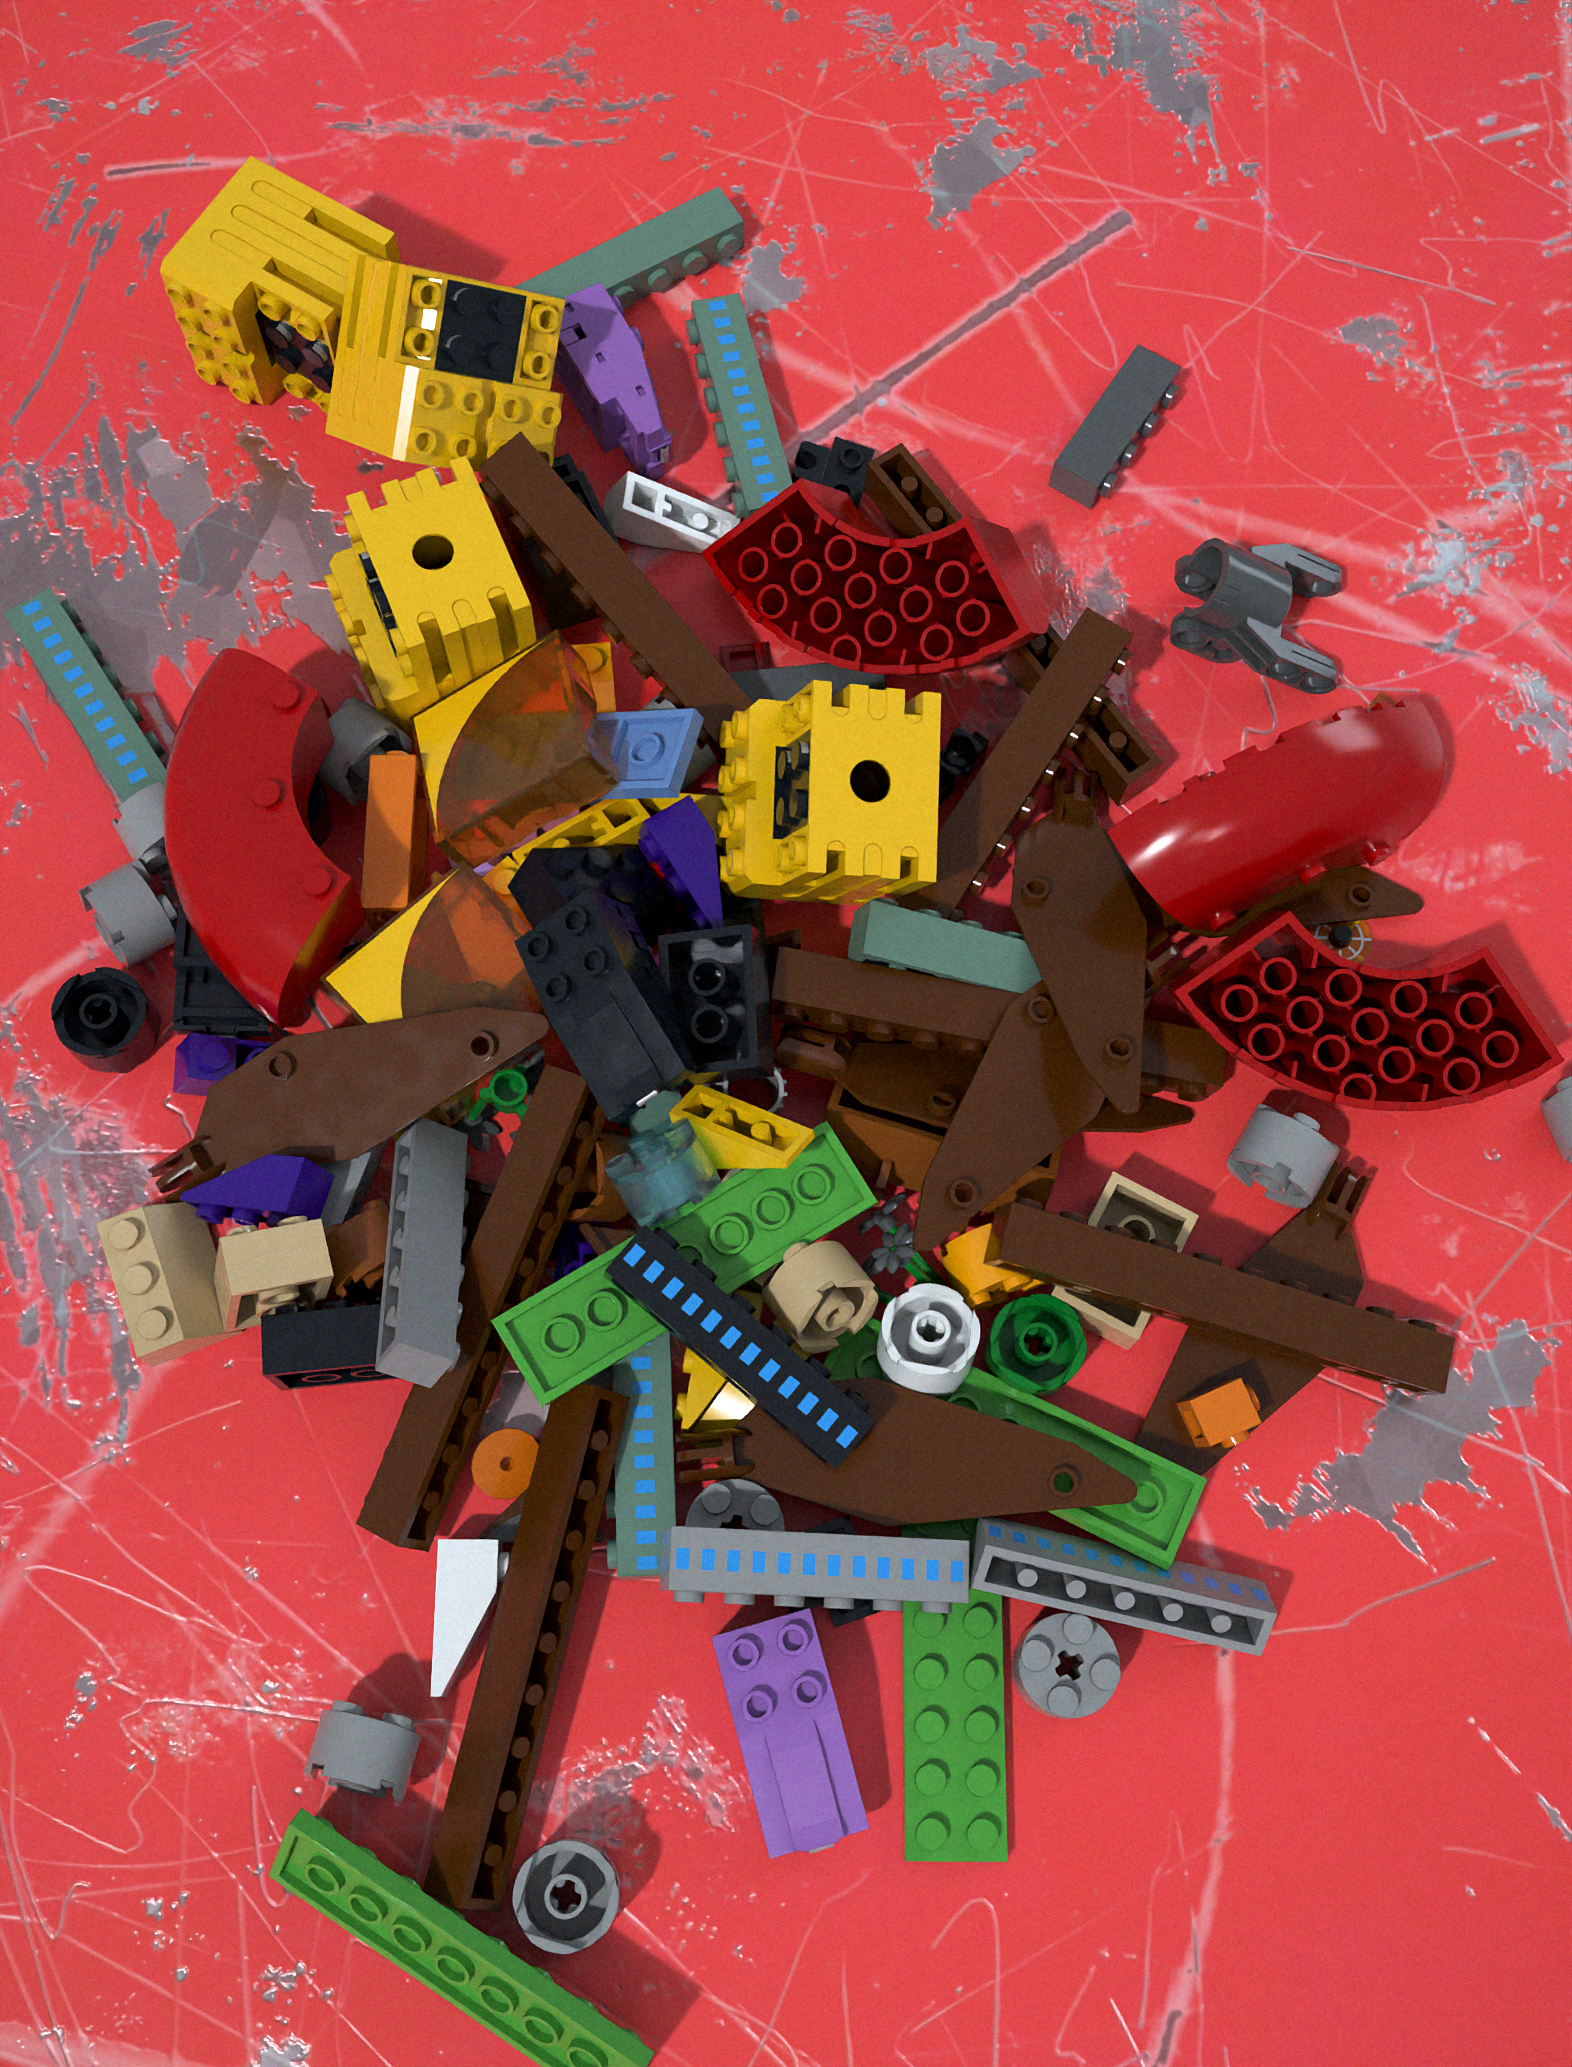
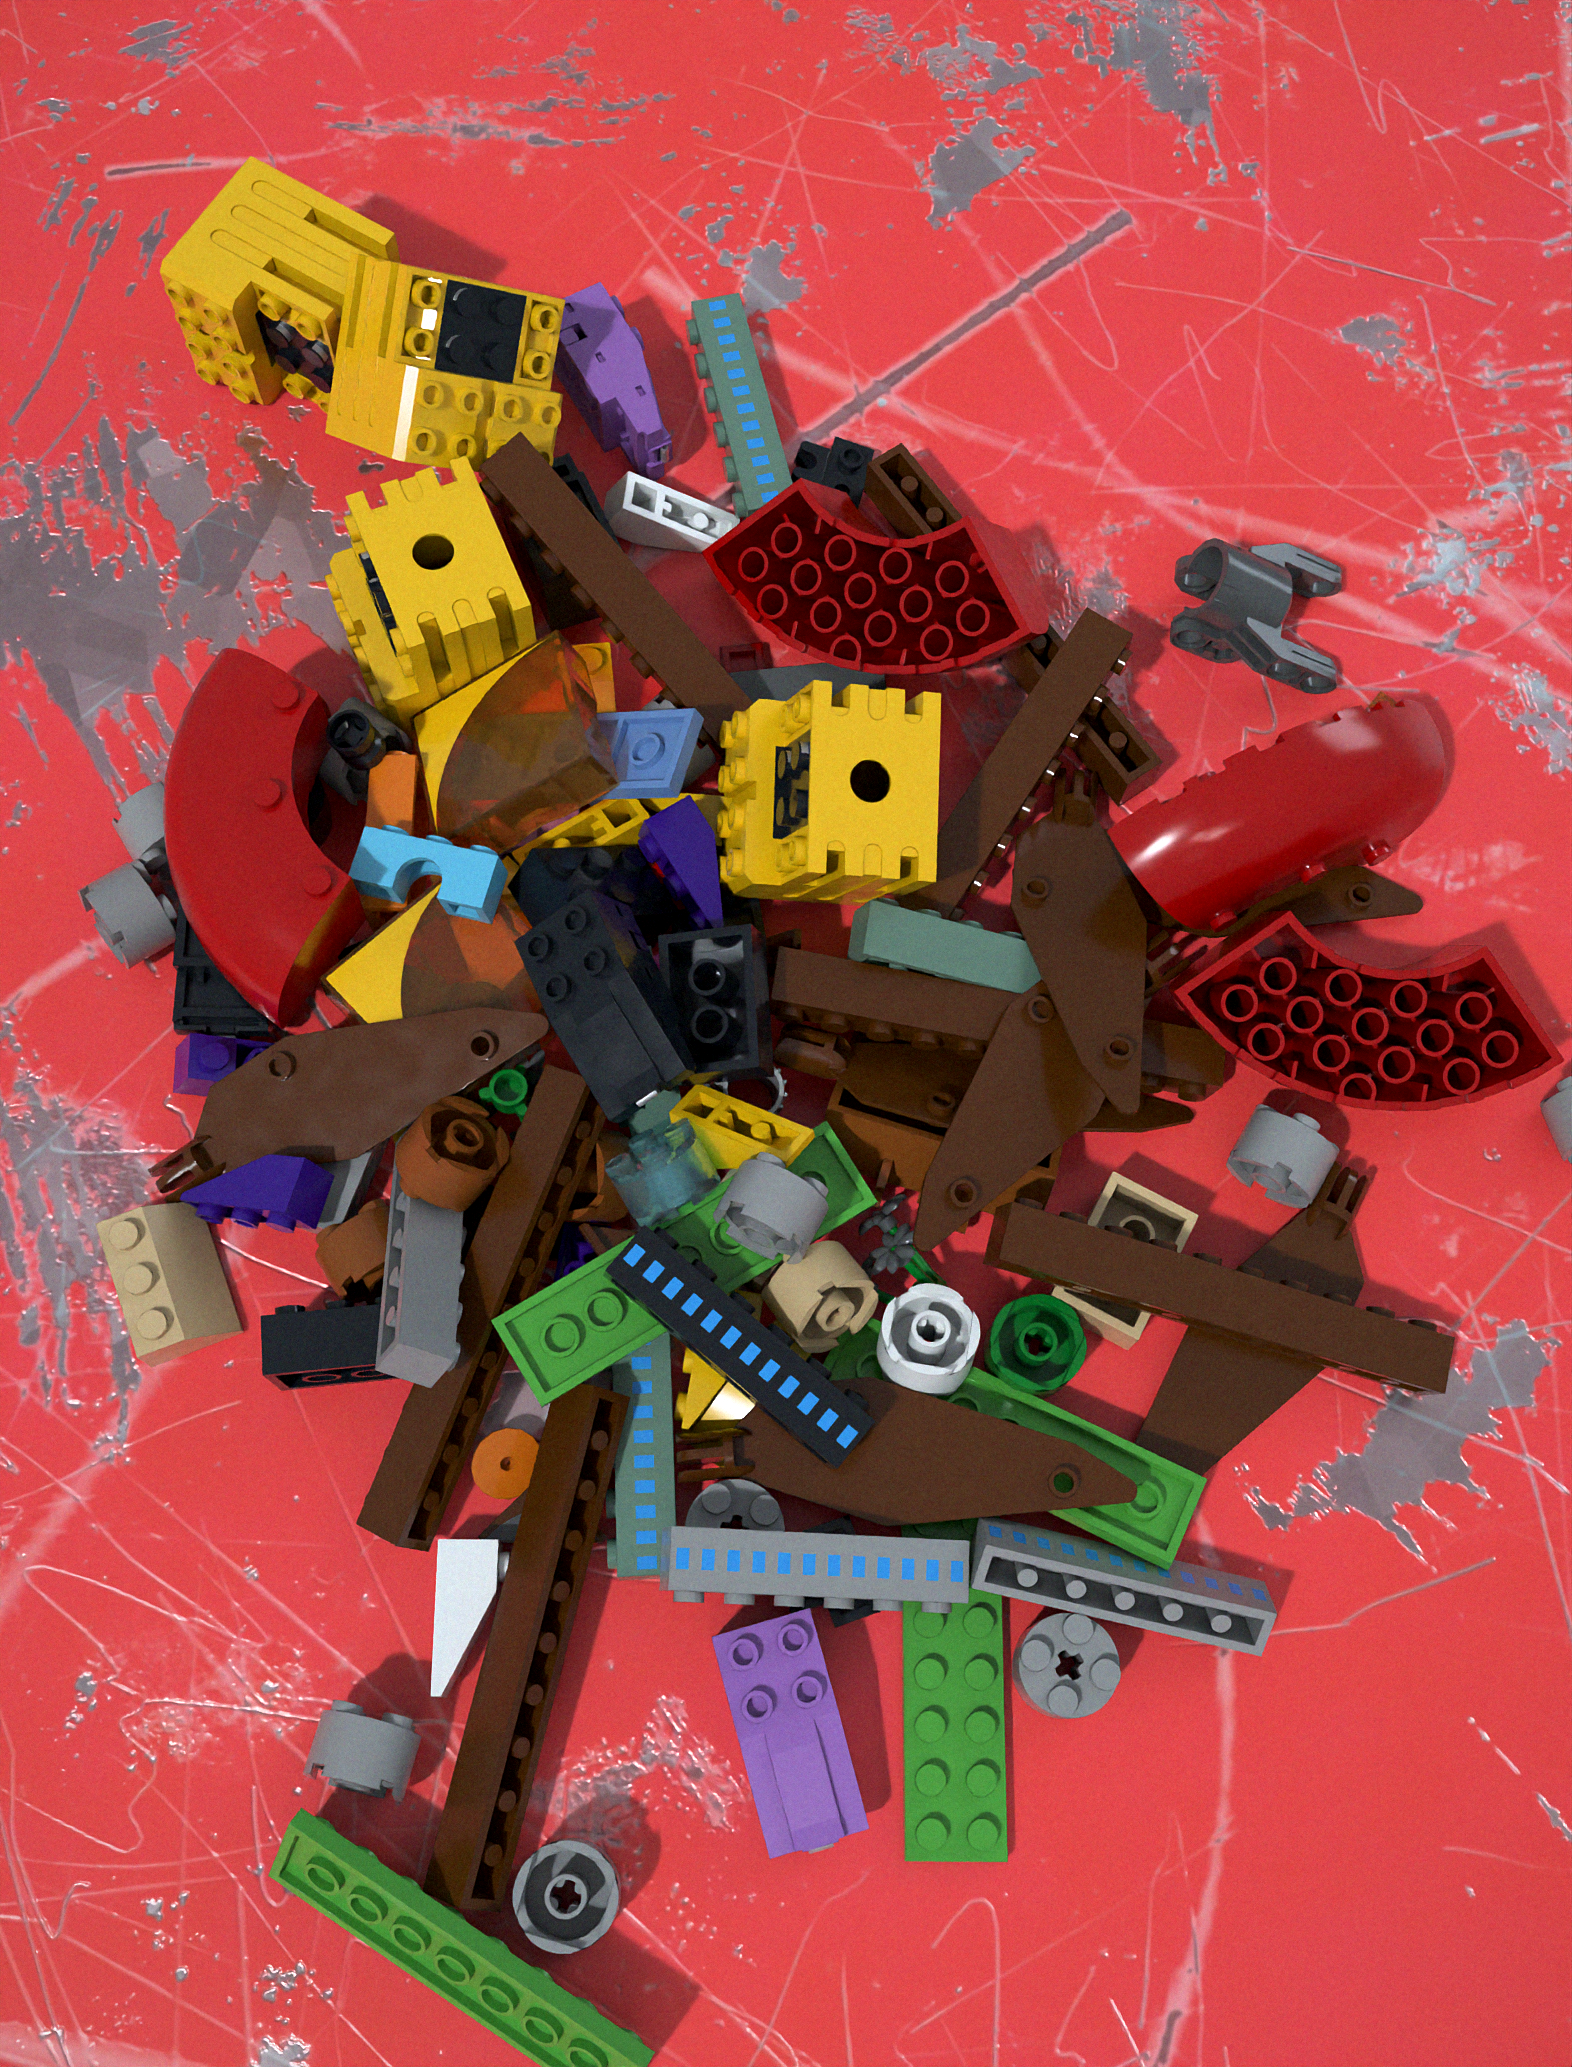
(88, 692): sand green brick -> none
(129, 1014): black brick -> none
(271, 1270): tan brick -> none
(356, 740): none -> black wheel
(392, 860): none -> medium azure arch
(450, 1154): none -> dark orange brick
(651, 253): sand green brick -> none
(772, 1208): none -> light grey brick
(959, 760): black plate -> none
(975, 1281): light orange brick -> none
(1115, 426): dark grey brick -> none
(1221, 1414): orange brick -> none
(1346, 939): piece -> none

